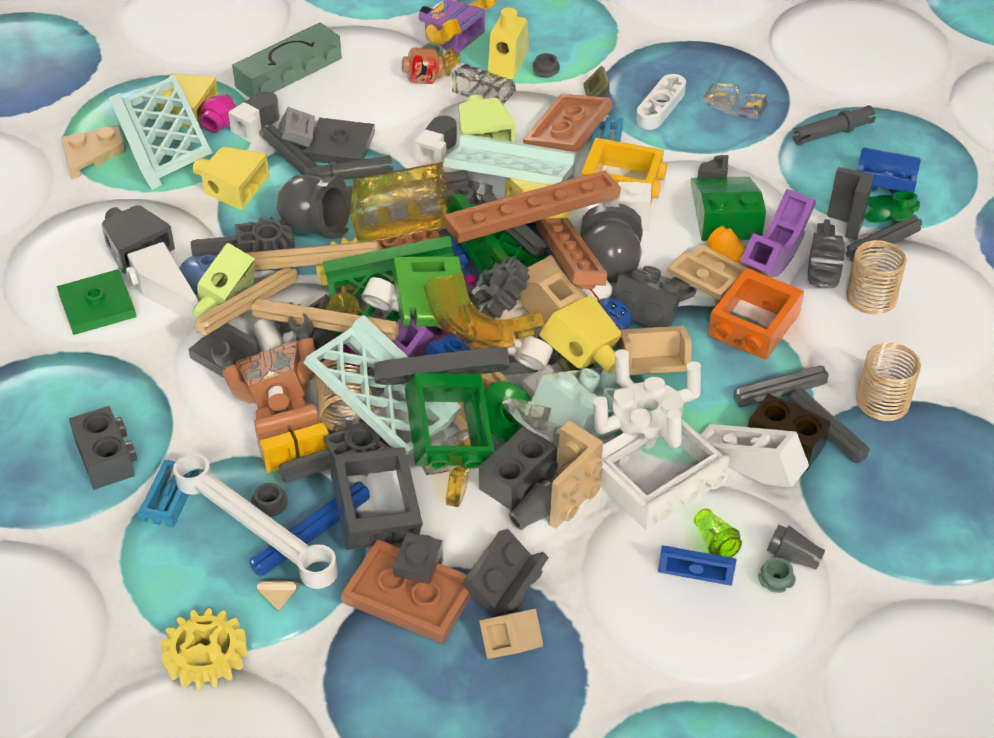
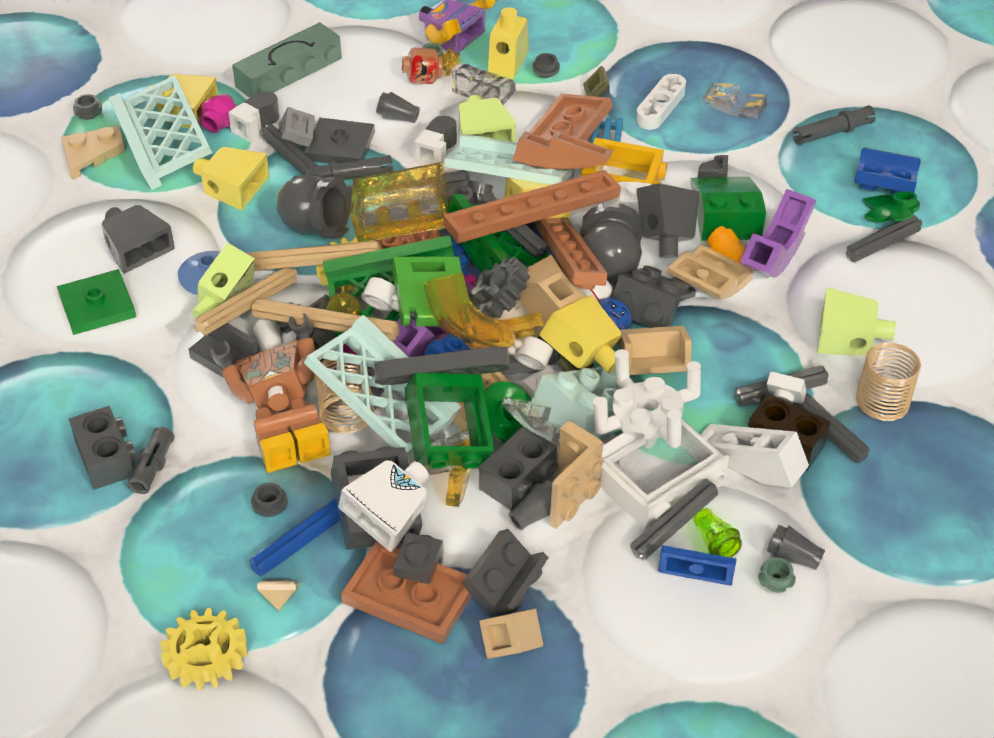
(87, 106): none -> dark grey plate
(143, 475): none -> dark grey pin
(161, 280): white slope -> none
(161, 514): dark azure tile -> none
(249, 237): dark grey gear -> none
(256, 521): white piece -> none
(355, 437): dark grey gear -> none
(386, 501): none -> white torso
(396, 108): none -> dark grey cone
(560, 152): none -> nougat slope
(668, 215): none -> dark grey torso
(674, 519): none -> dark grey axle
(761, 292): orange window -> none
(786, 387): none -> white plate
(826, 256): dark grey gear -> none
(850, 199): dark grey panel -> none
(851, 324): none -> yellowish green torso
(855, 279): tan piece -> none

